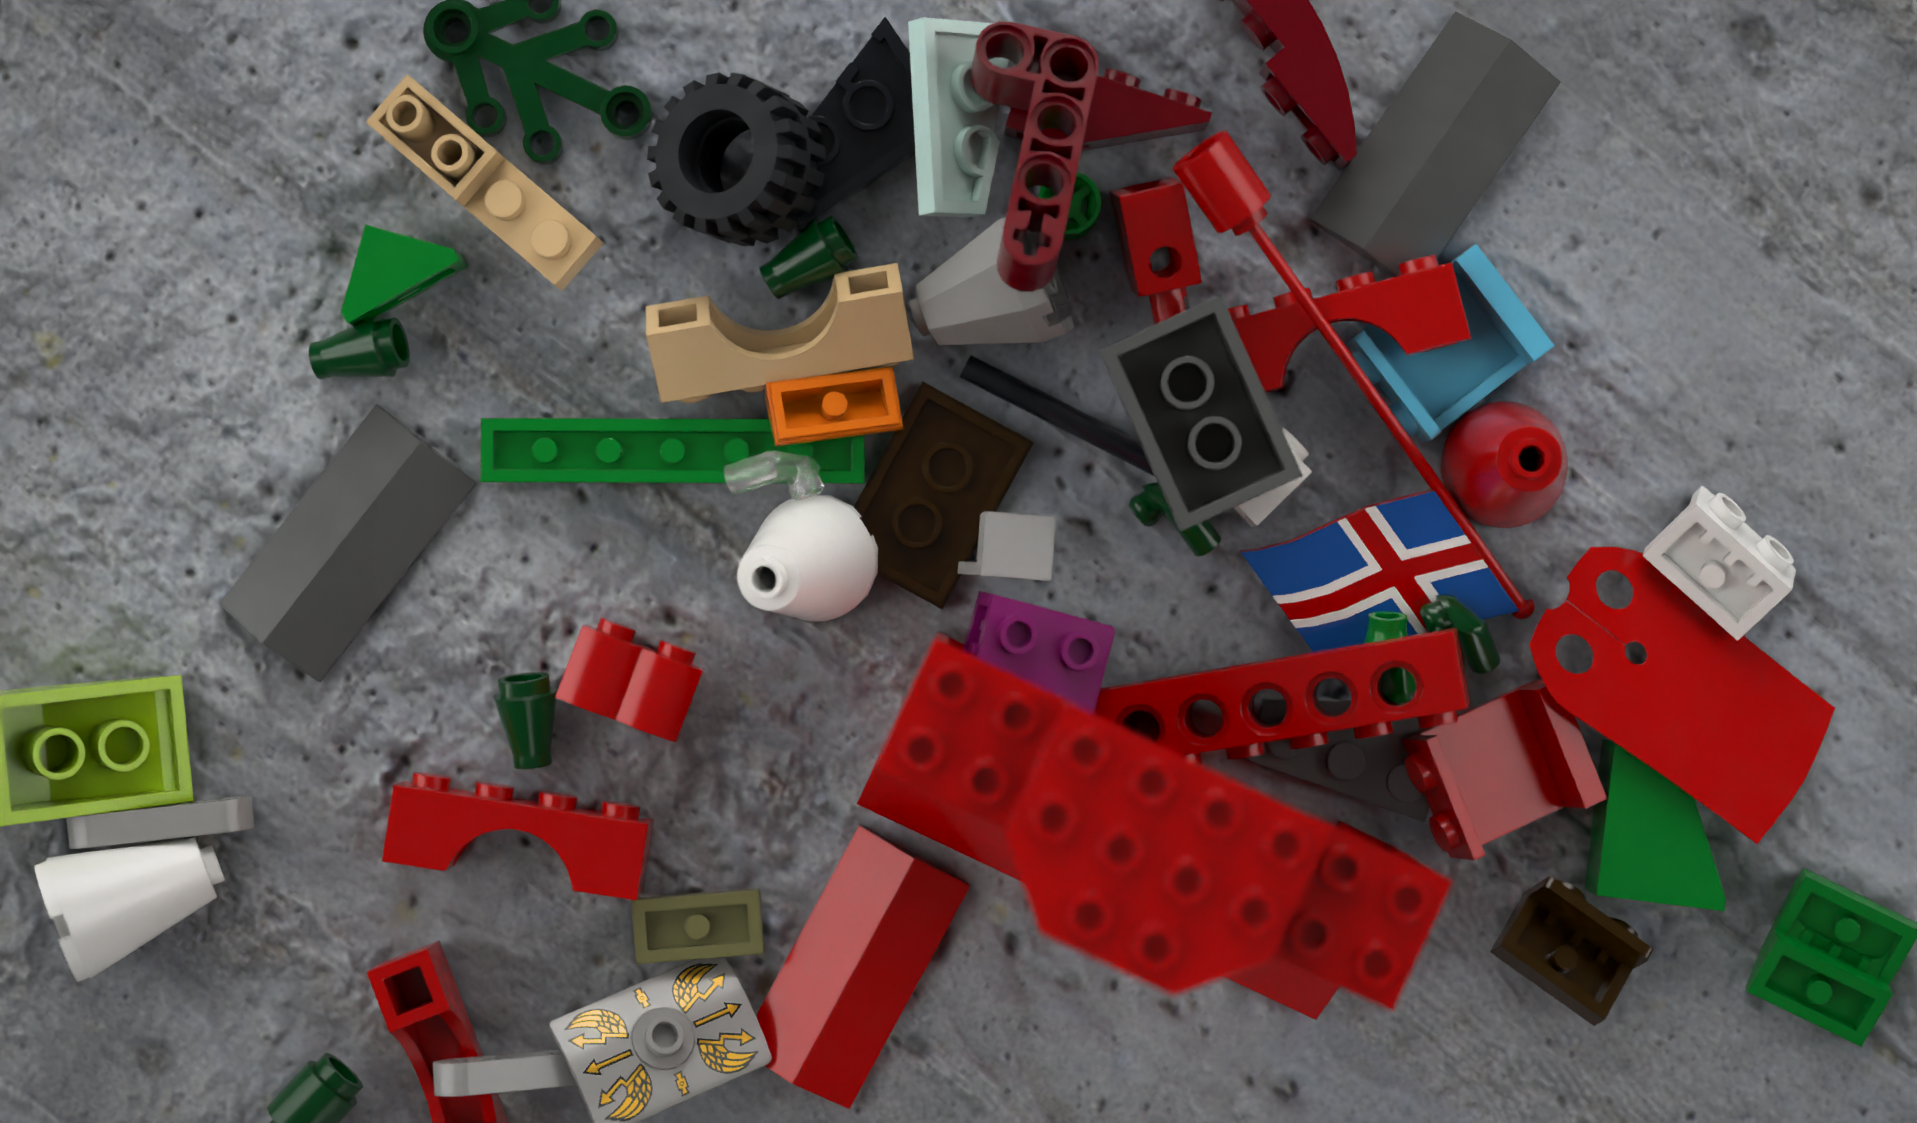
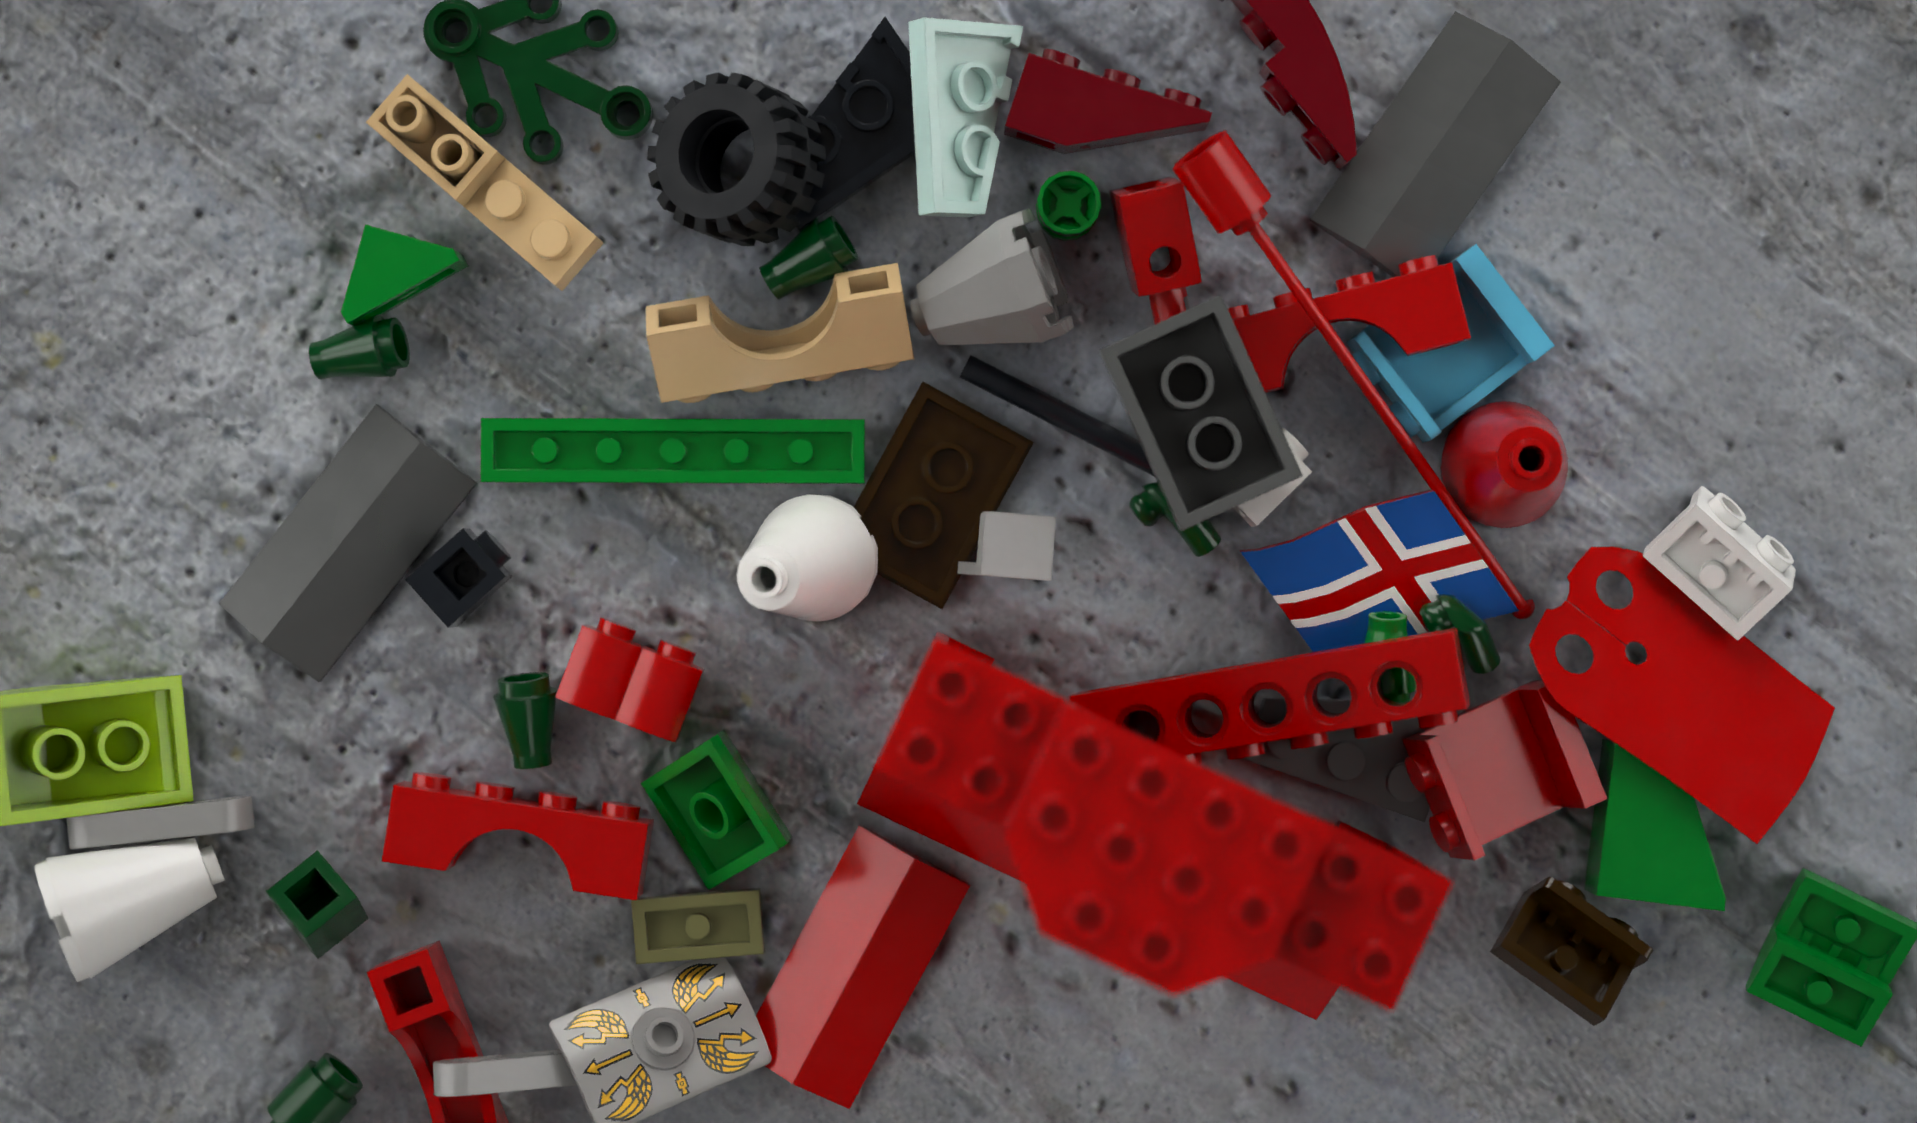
(317, 904): none -> dark green brick
(438, 580): none -> black brick
(717, 810): none -> green slope
(774, 467): clear arm -> none
(833, 406): orange slope -> none
(1041, 159): dark red beam -> none
(1041, 646): magenta bracket -> none

